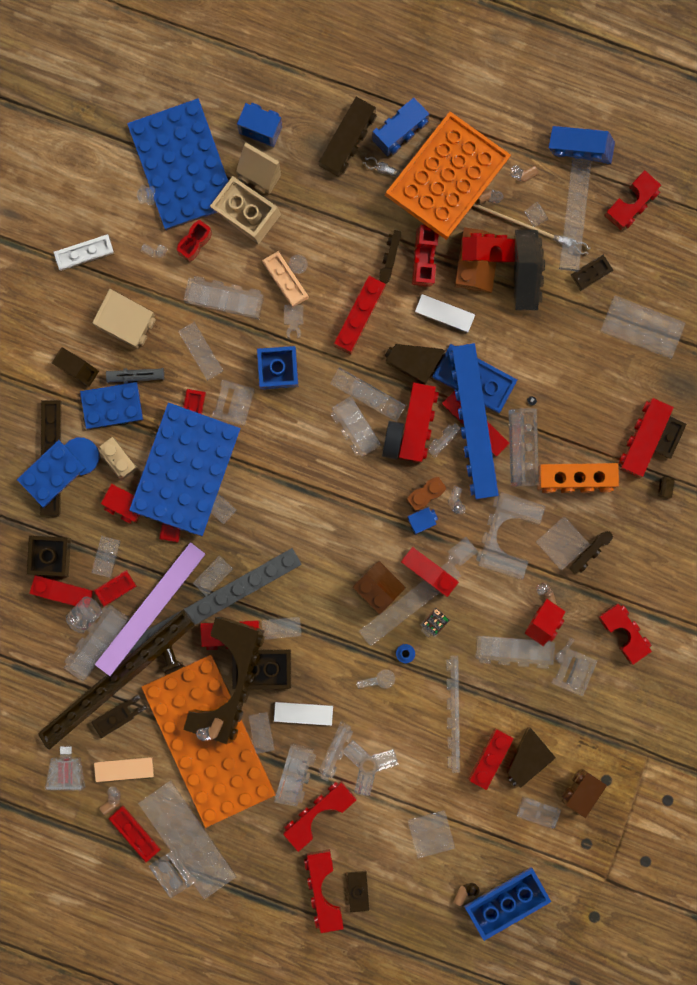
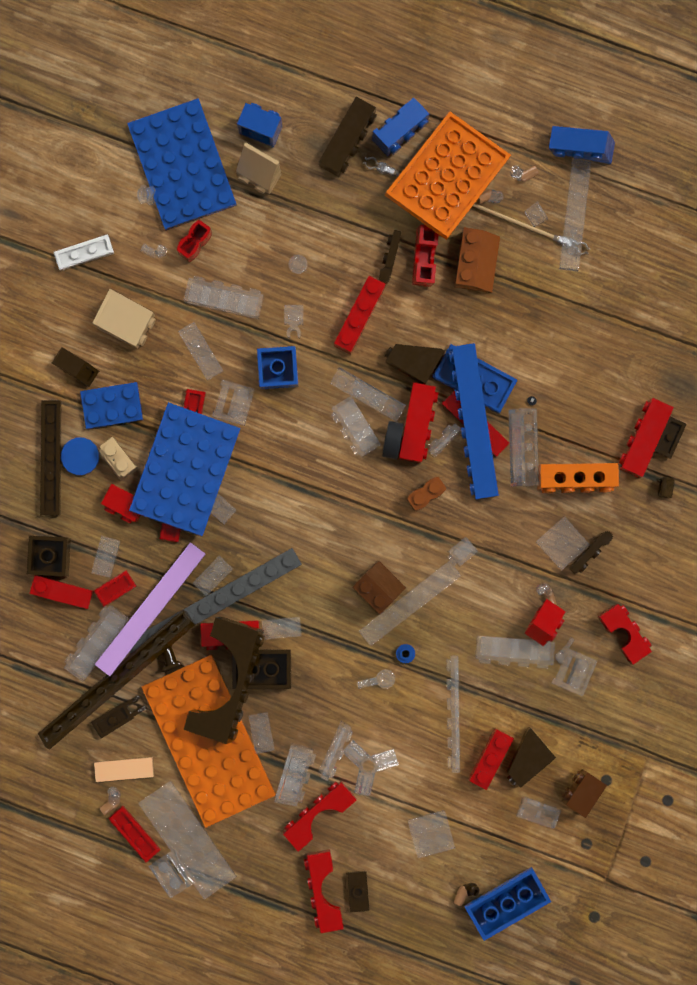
(51, 473): blue plate -> none
(65, 772): clear torso -> none
(83, 614): clear wheel -> none
(138, 375): dark grey pin -> none
(210, 732): arm -> none
(246, 210): tan slope -> none
(285, 279): light nougat tile -> none
(303, 713): white tile -> none
(422, 520): blue brick -> none
(430, 572): red slope -> none
(434, 623): brick -> none
(444, 313): white tile -> none
(454, 501): clear arm -> none
(488, 248): red arch -> none
(507, 508): clear arch -> none
(528, 270): clear smoke brick -> none
(592, 272): dark brown plate -> none
(642, 327): clear plate -> none
(645, 188): red arch -> none

